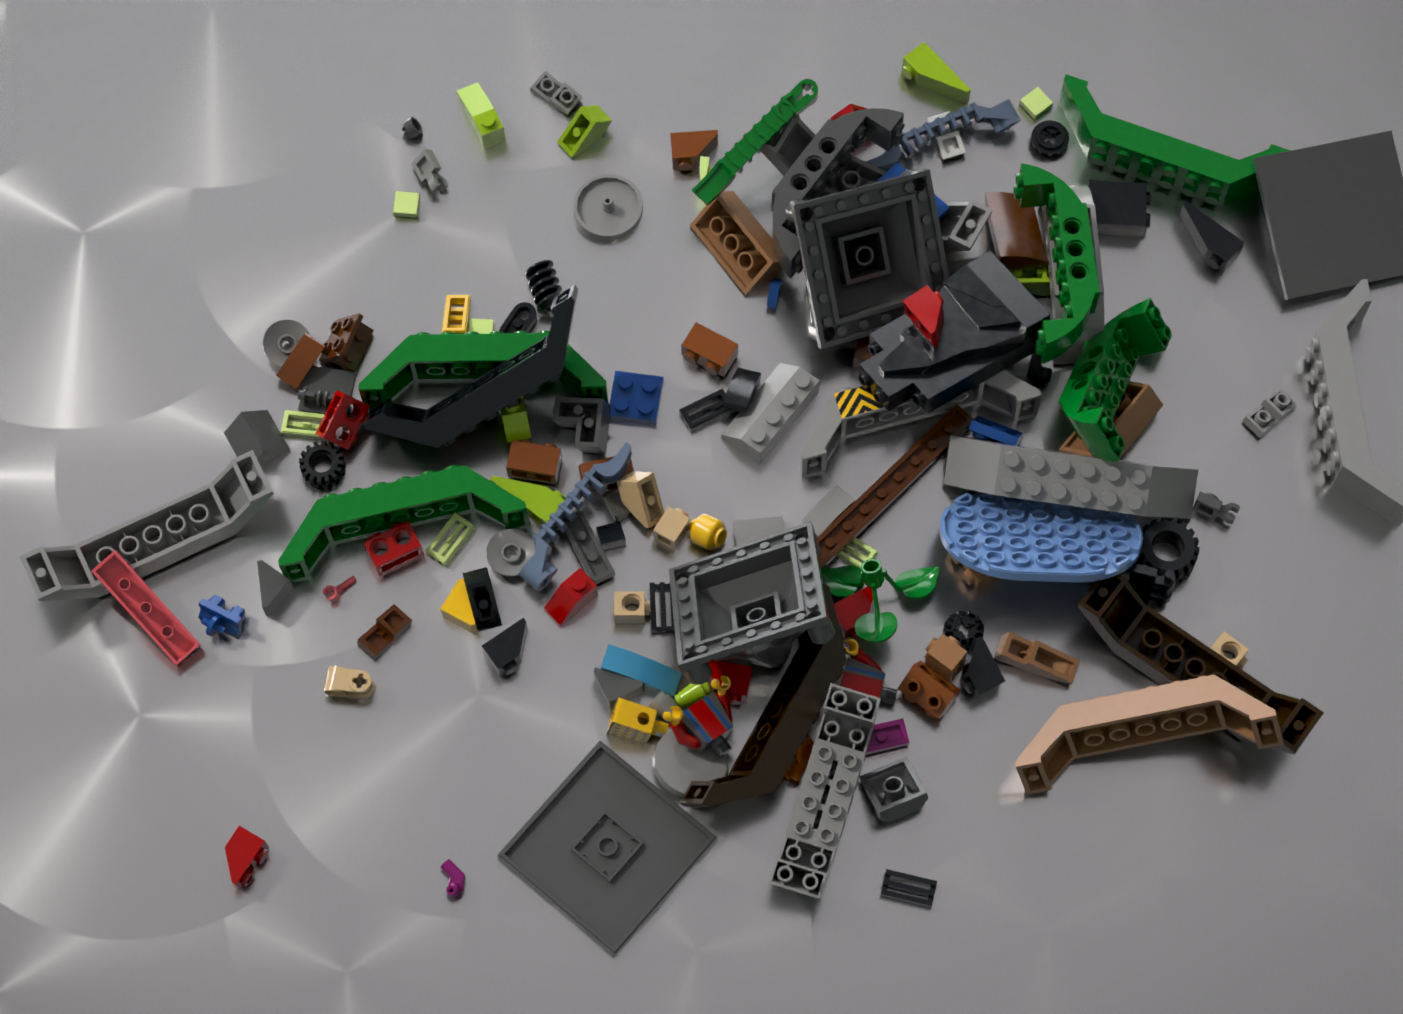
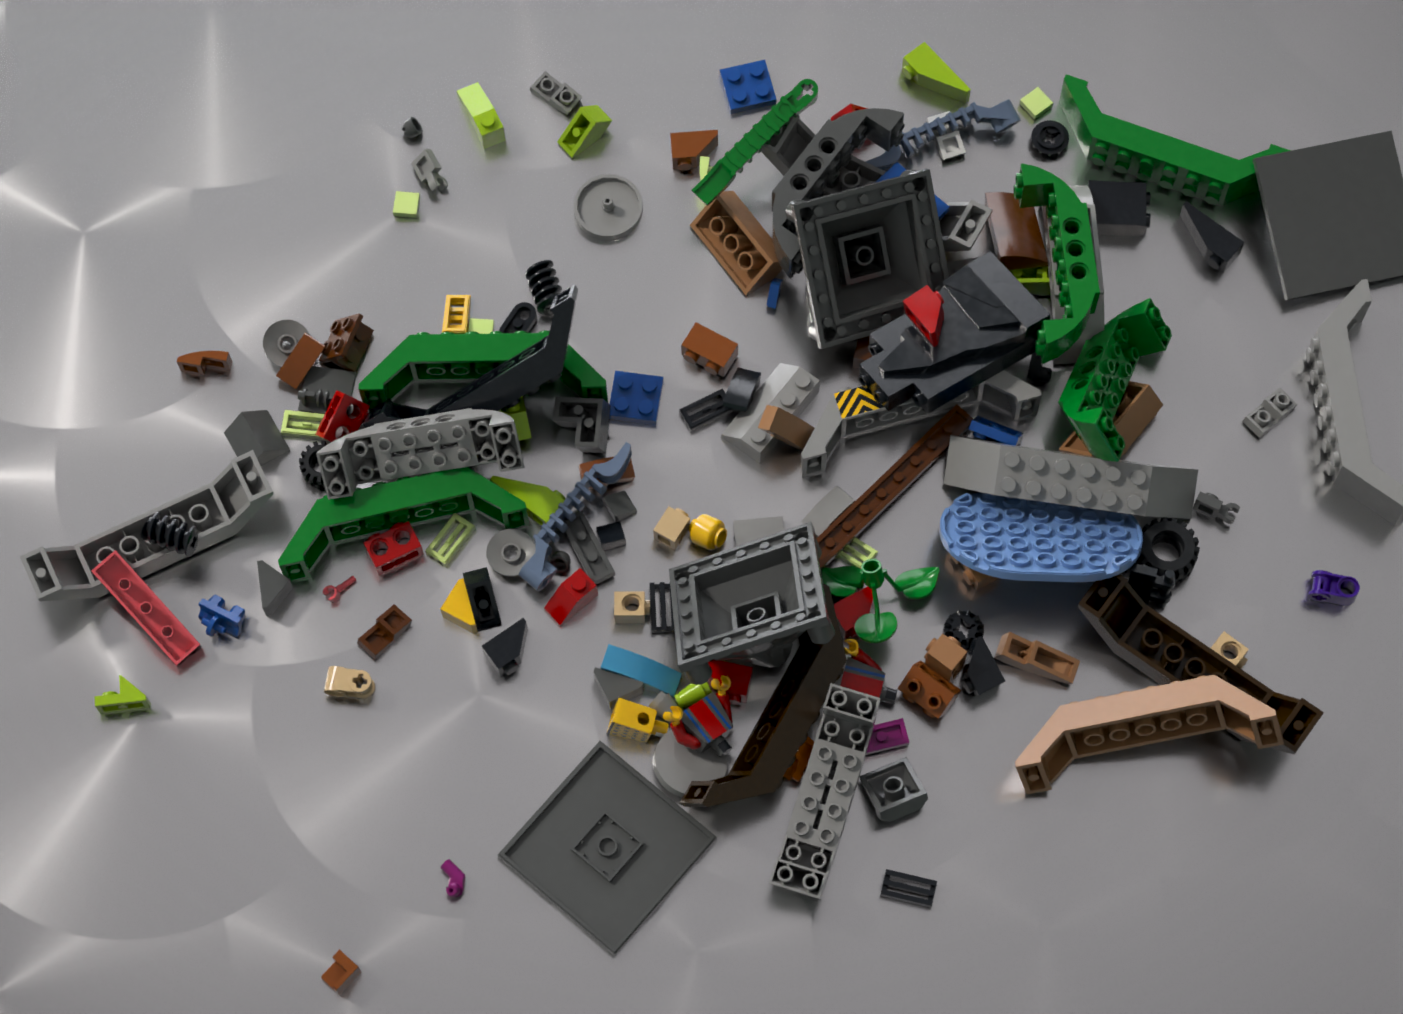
(128, 699): none -> lime slope
(170, 534): none -> black piece
(199, 361): none -> dark orange slope
(243, 855): red slope -> none
(341, 973): none -> dark orange panel
(419, 447): none -> light grey slope
(534, 461): dark orange brick -> none
(561, 561): none -> dark grey hinge
(641, 497): tan slope -> none
(748, 86): none -> blue plate
(785, 427): none -> medium nougat slope
(1331, 588): none -> dark purple piece

